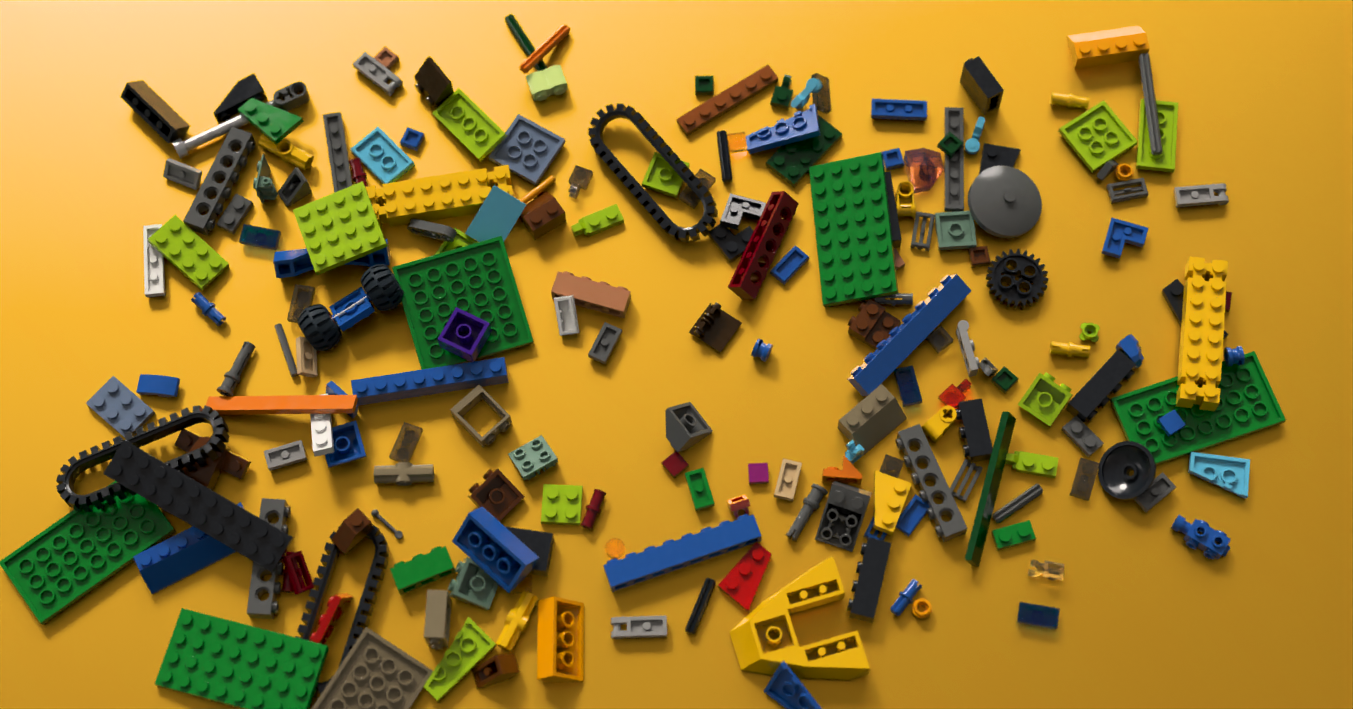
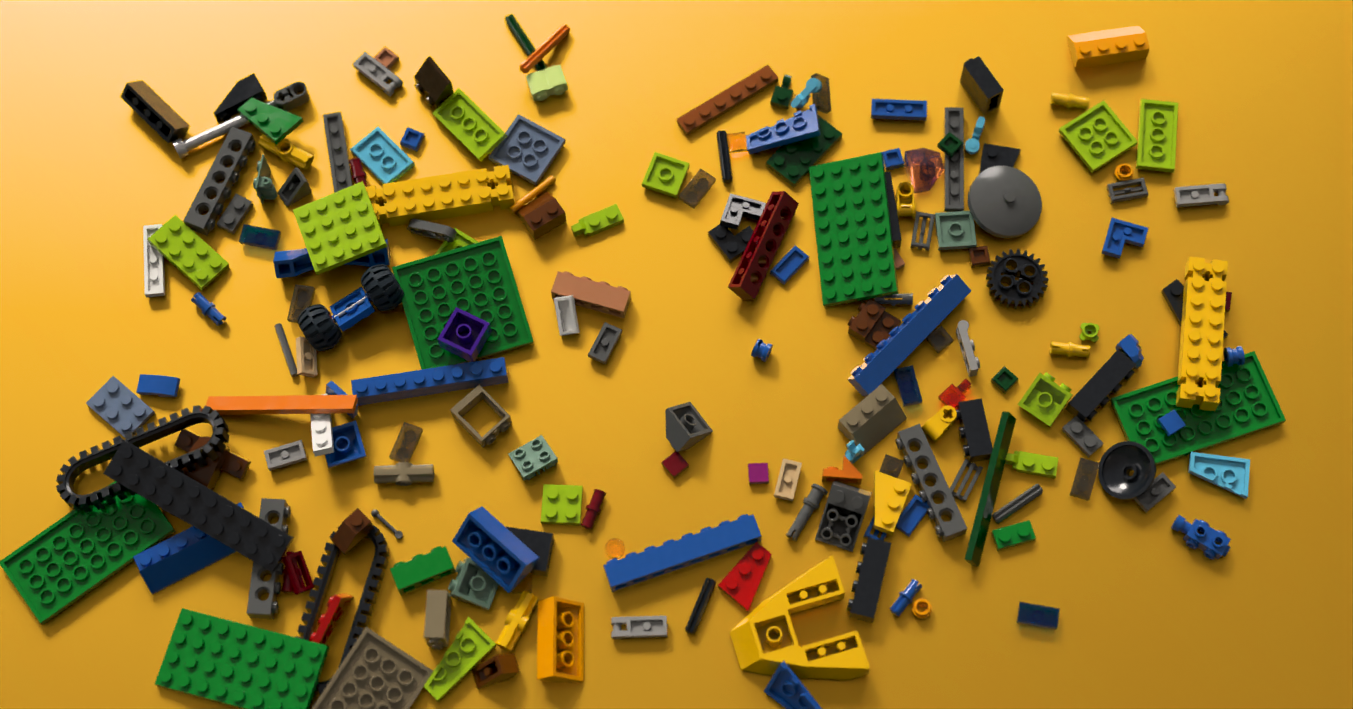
(182, 173): light grey plate -> none
(232, 377): dark grey pin -> none
(495, 216): medium azure tile -> none
(495, 494): reddish brown plate -> none
(579, 179): clear smoke plate -> none
(672, 159): black piece -> none
(699, 489): green plate -> none
(704, 85): dark green tile -> none
(715, 327): dark brown hinge -> none
(738, 503): red tile -> none
(987, 367): dark grey tile -> none
(1049, 569): clear smoke plate -> none
(1107, 169): dark grey tile -> none
(1150, 104): dark grey axle -> none

